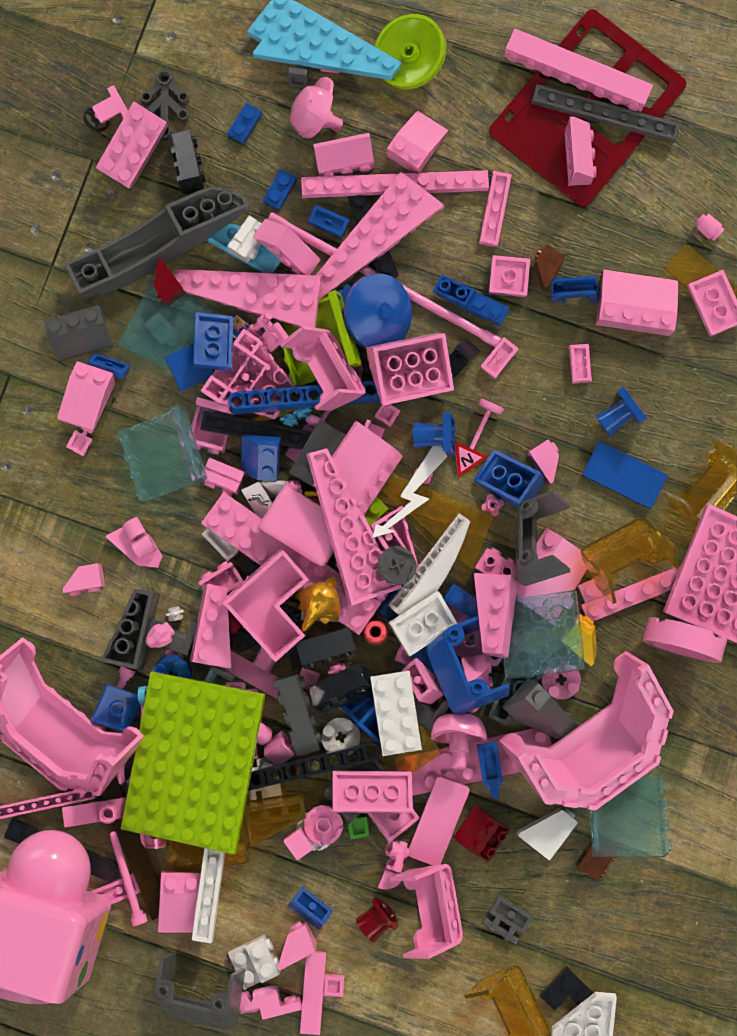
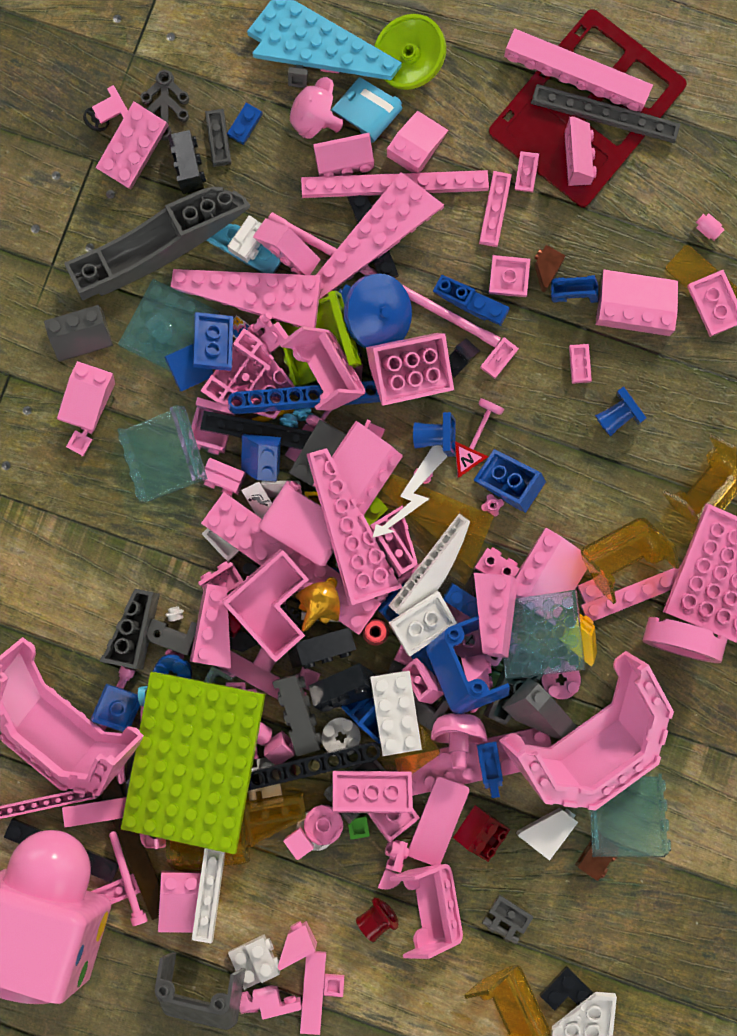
(85, 578): bright pink slope -> none
(107, 820): bright pink plate -> none
(116, 367): blue plate -> none
(136, 544): bright pink panel -> none
(160, 635): bright pink rock -> none
(166, 285): dark red slope -> none
(218, 137): none -> dark grey tile
(279, 189): blue plate -> none
(310, 908): blue slope -> none
(328, 221): blue plate -> none
(335, 668): bright pink plate -> none
(368, 108): none -> medium azure door
(387, 414): bright pink plate -> none
(397, 565): dark grey tile -> none
(526, 172): none -> bright pink plate
(528, 566): dark grey windscreen -> none
(545, 460): bright pink slope -> none
(624, 475): blue tile -> none

